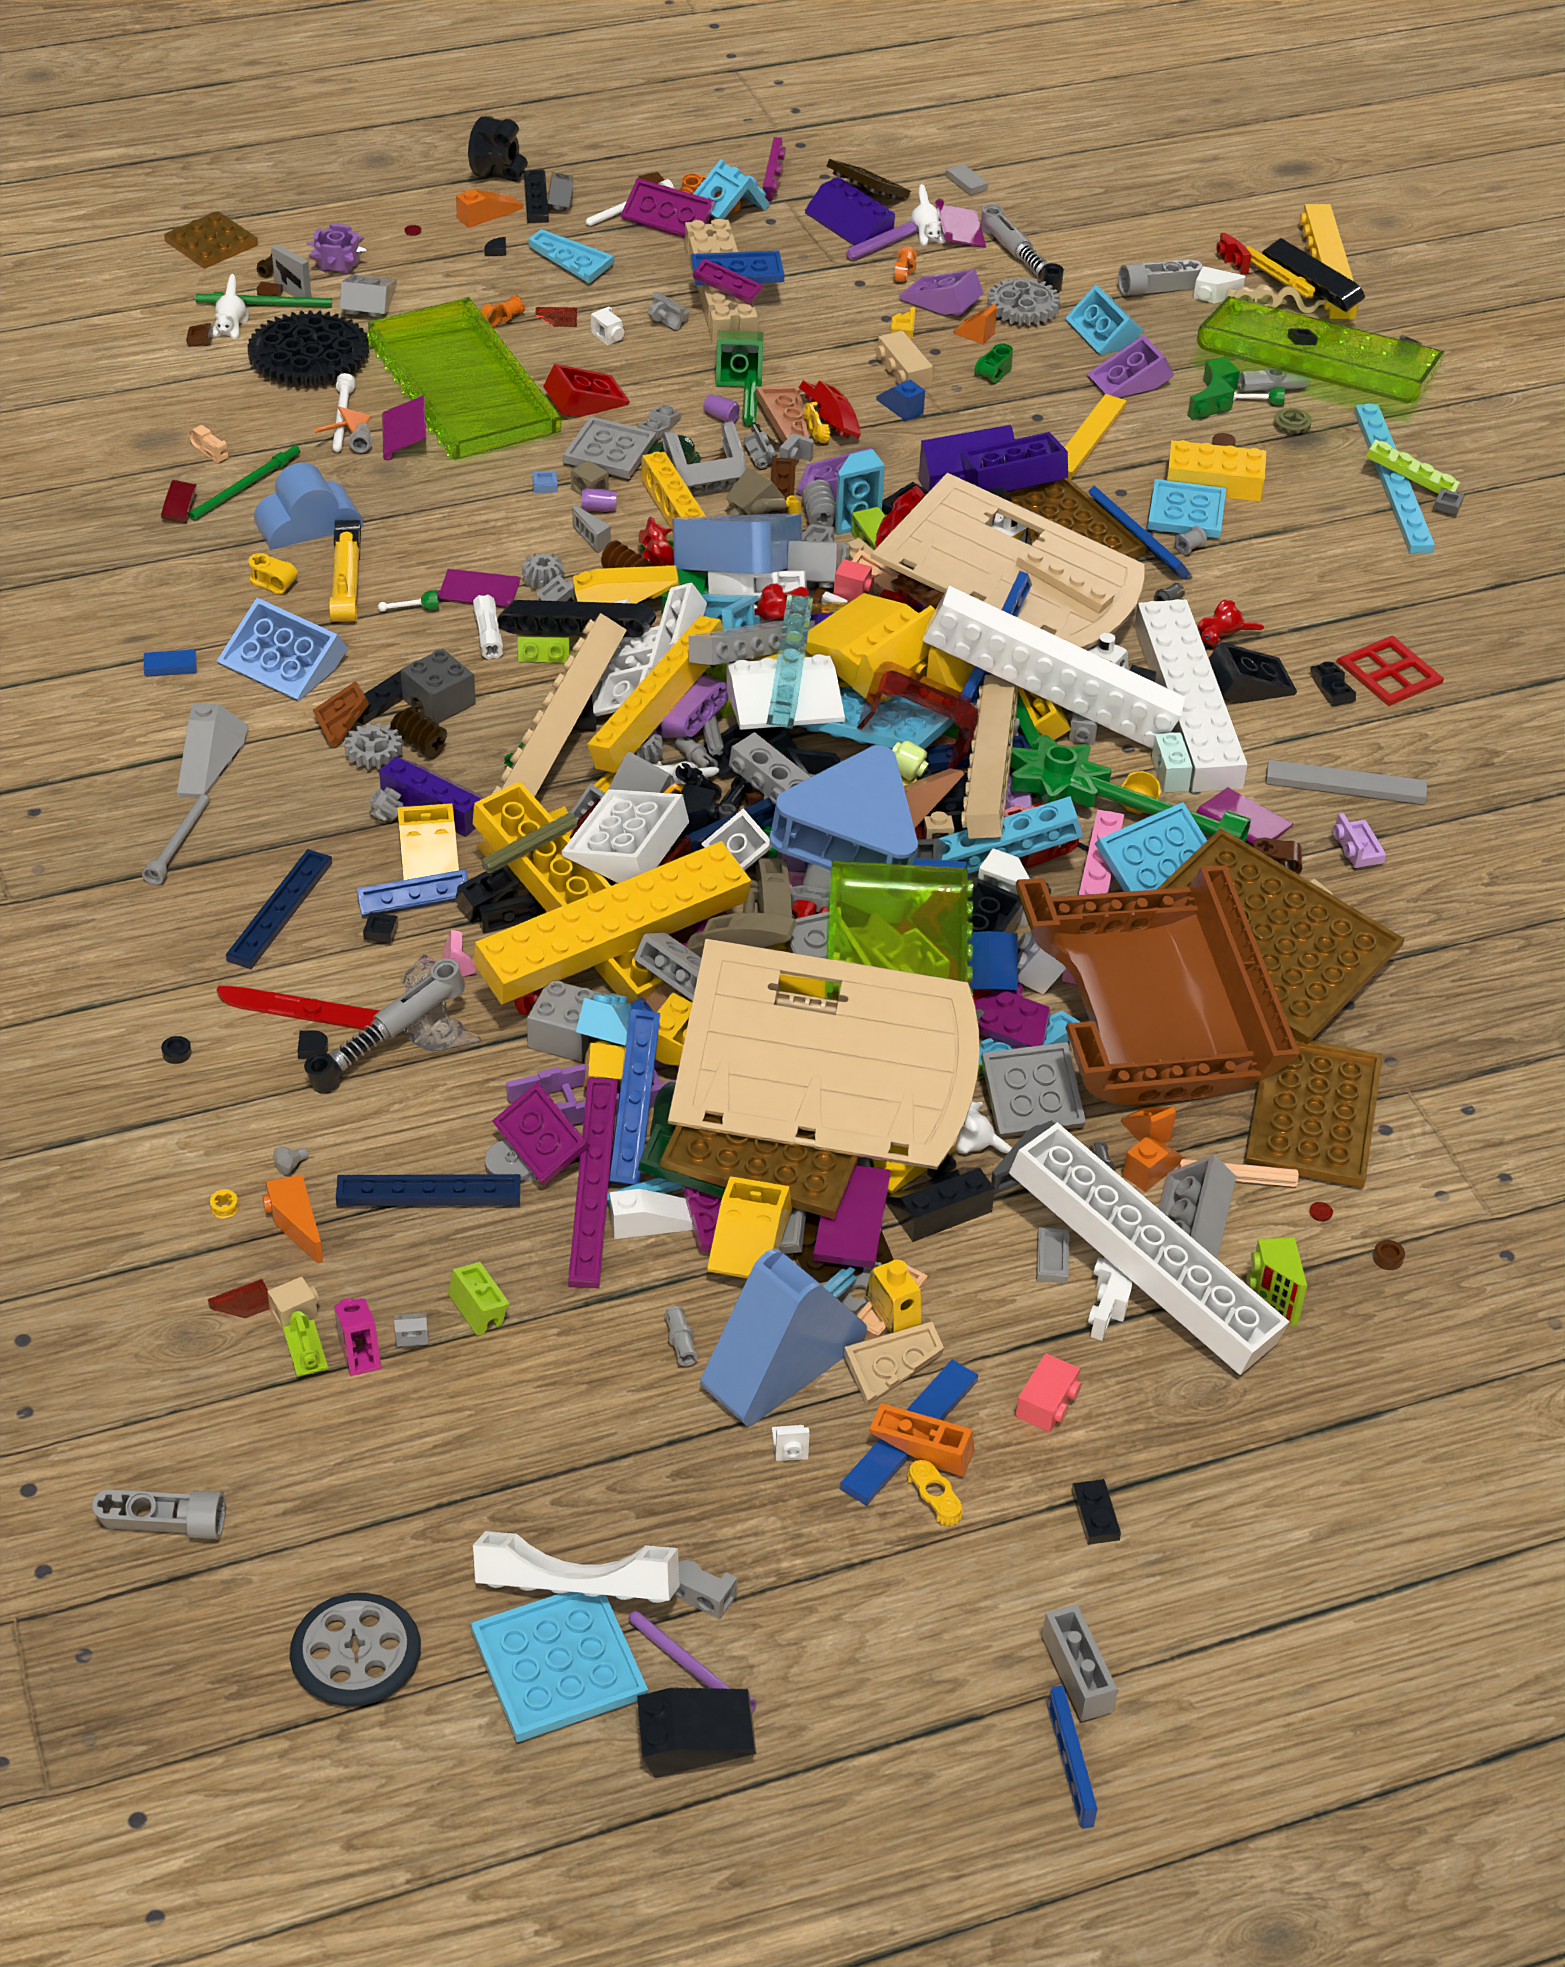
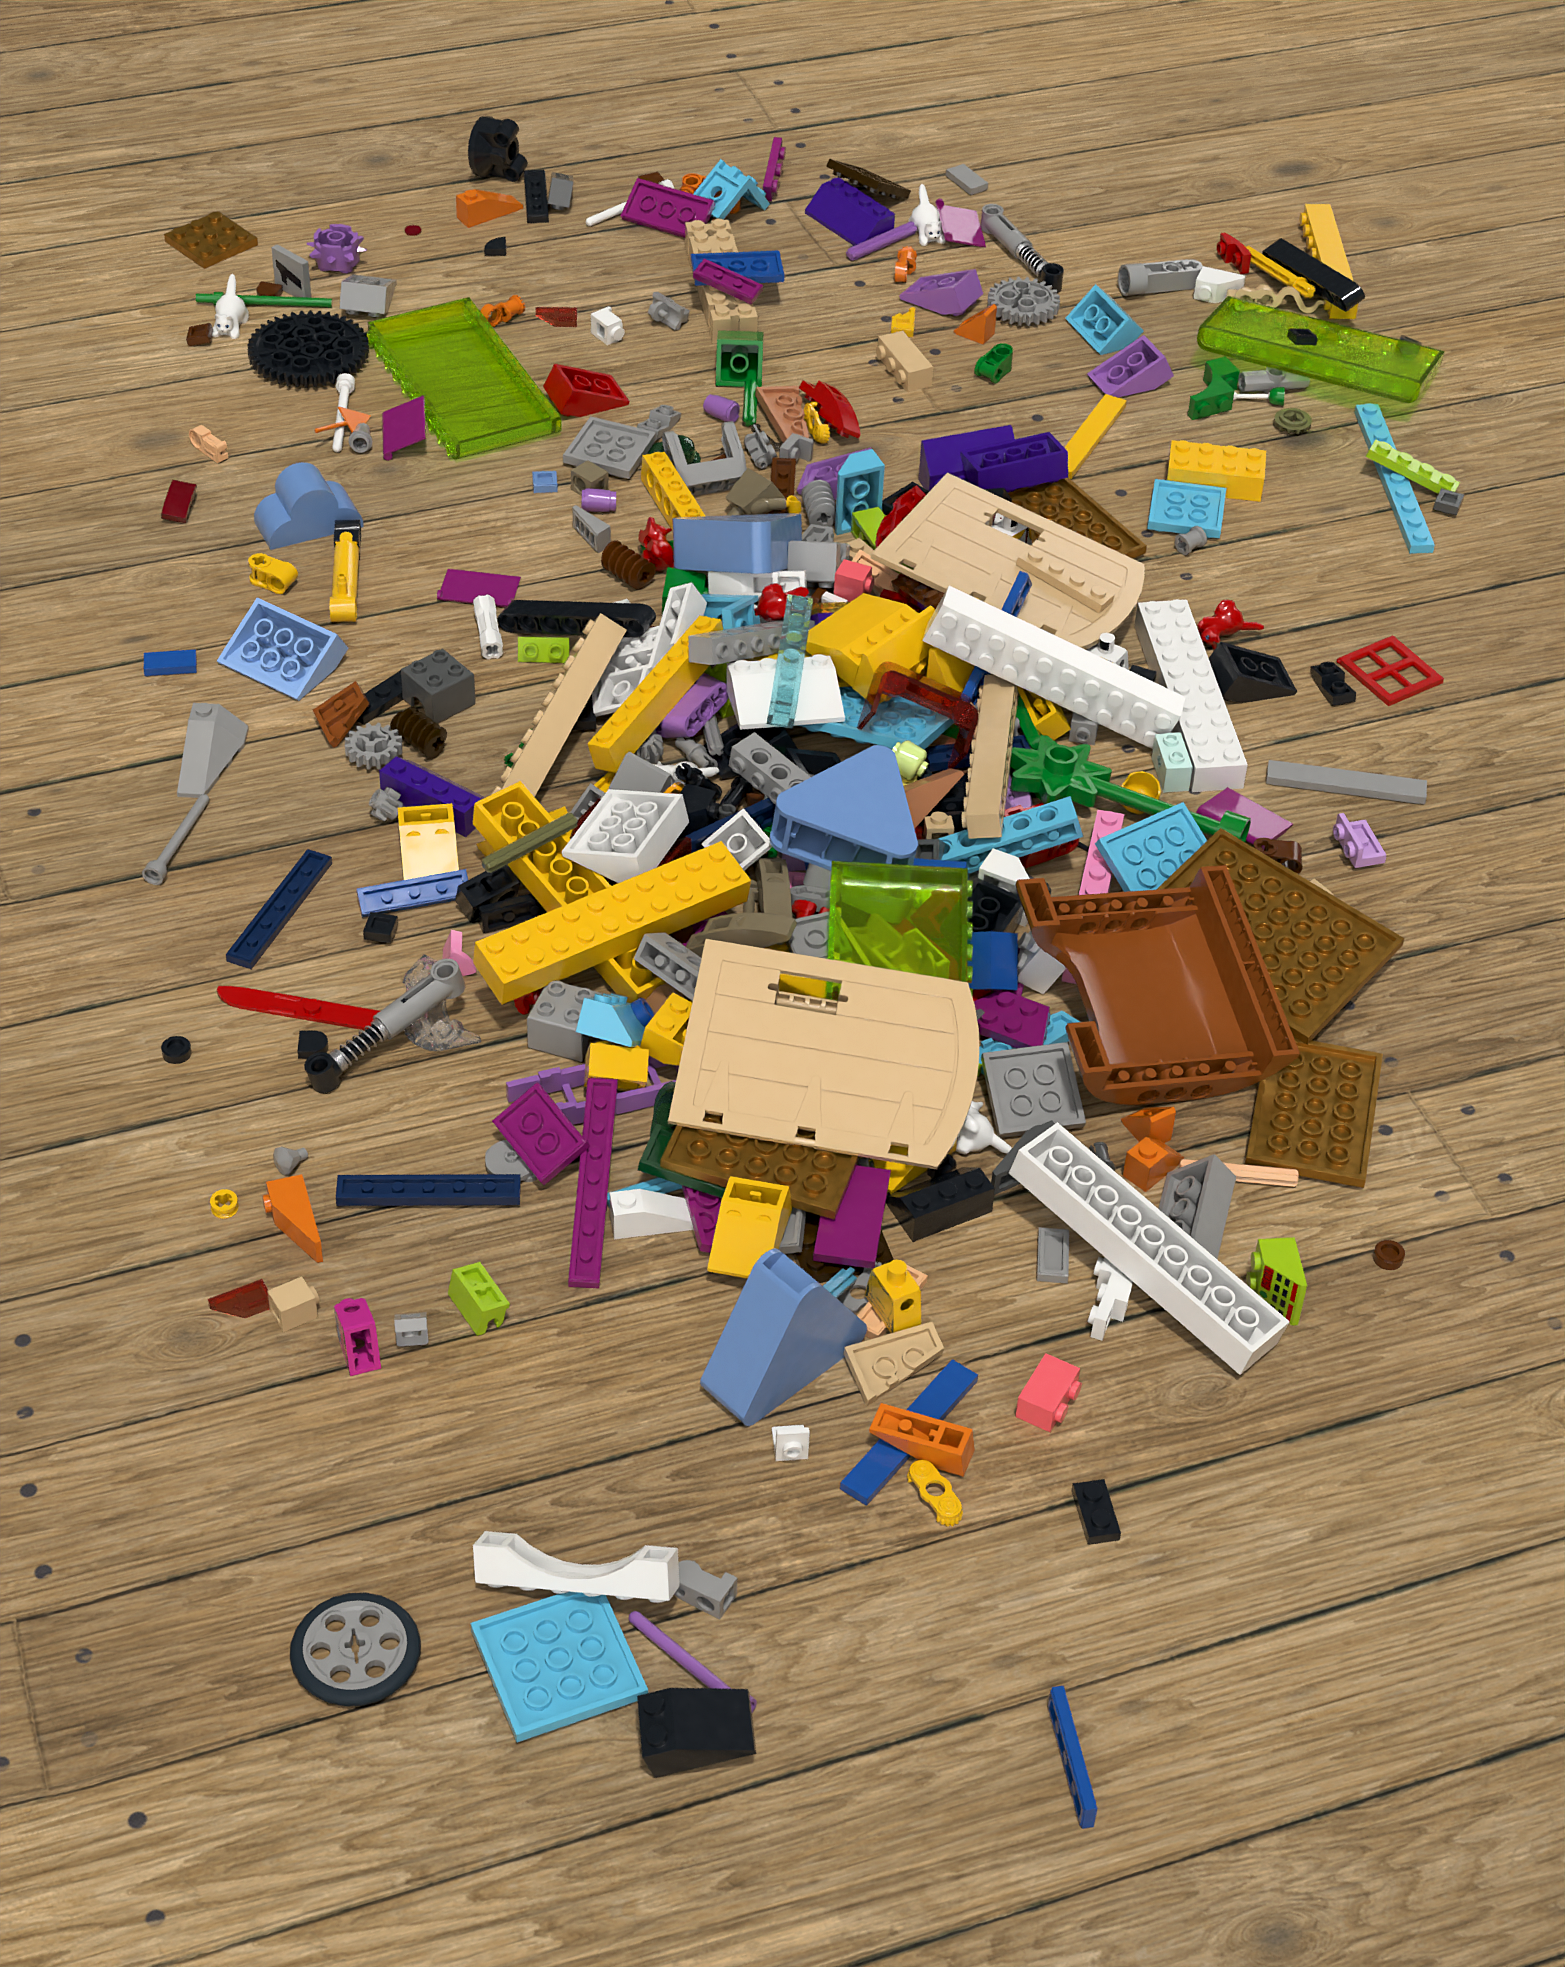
(198, 1513): light grey beam -> none
(265, 267): dark brown pin -> none
(277, 461): green bar -> none
(304, 1345): lime hinge -> none
(428, 600): hinge -> none
(541, 570): light grey gear -> none
(557, 590): light grey bracket -> none
(575, 257): medium azure wing -> none
(624, 583): yellow wedge -> none
(634, 1097): blue plate -> none
(681, 1336): light grey pin -> none
(904, 400): blue slope -> none
(1079, 1662): light grey brick -> none
(1152, 544): blue tile -> none
(1169, 593): dark grey pin -> none
(1223, 439): reddish brown tile -> none
(1321, 1211): clear red piece -> none

